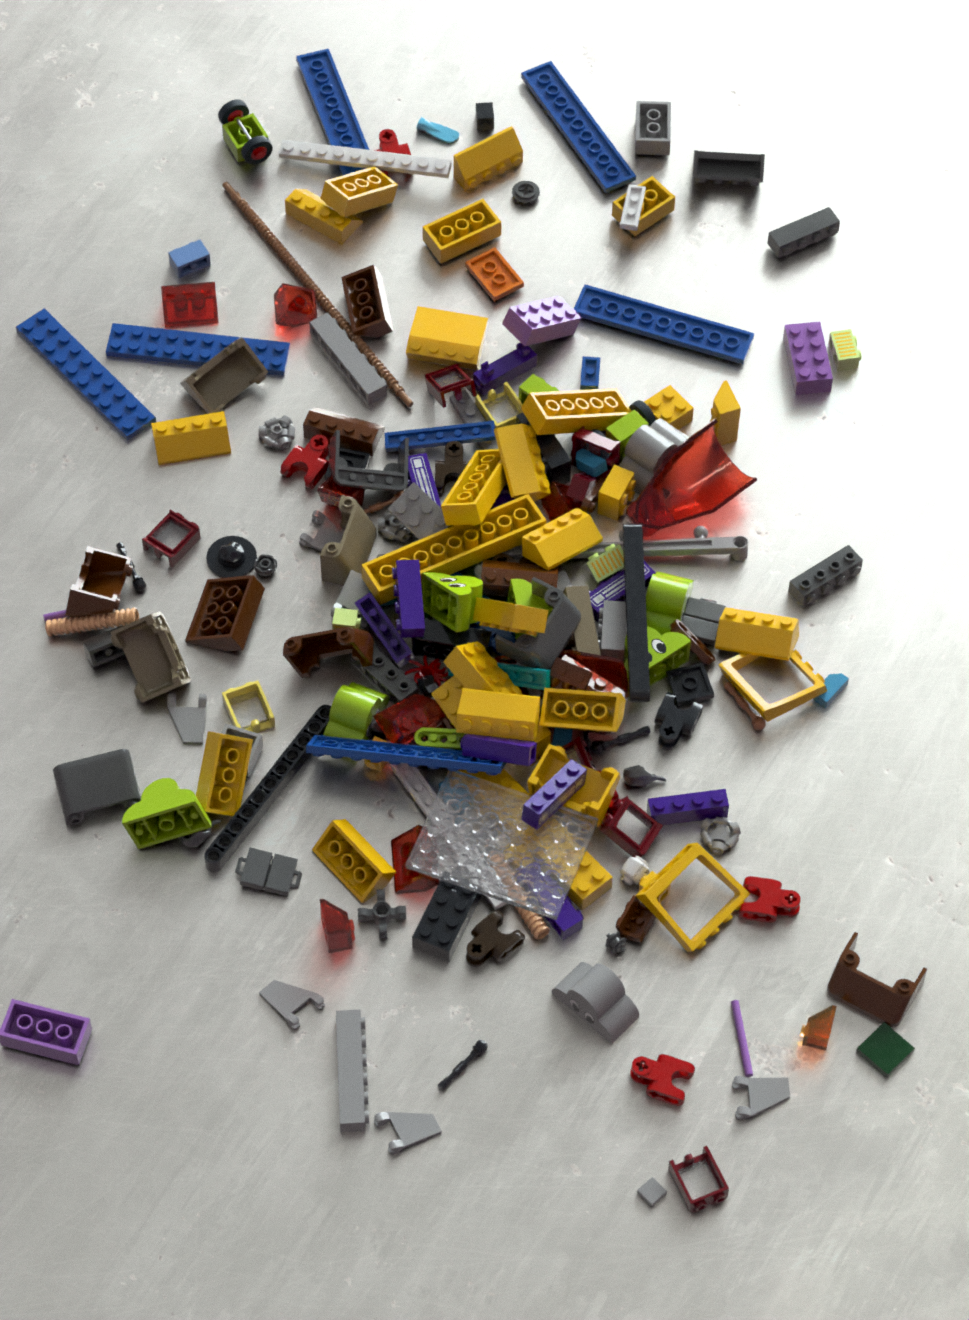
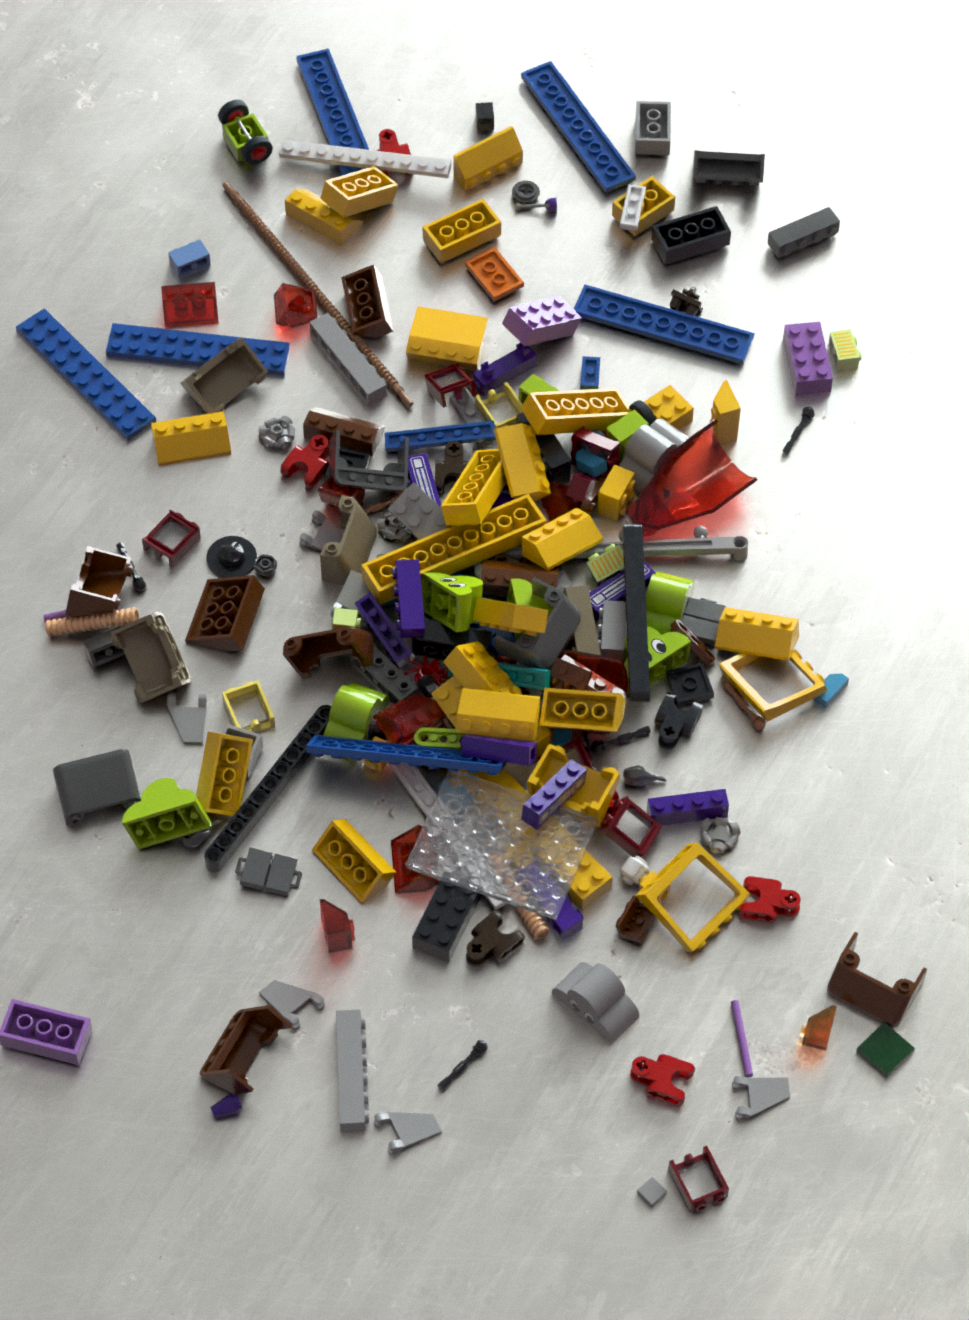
(226, 1106): none -> dark purple cone
(239, 1046): none -> reddish brown windscreen
(381, 920): dark grey pin -> none
(438, 131): medium azure piece -> none
(550, 205): none -> hinge
(615, 942): dark grey wheel -> none
(686, 299): none -> dark brown hips
(691, 235): none -> black brick
(807, 414): none -> black piece
(825, 575): dark grey brick -> none

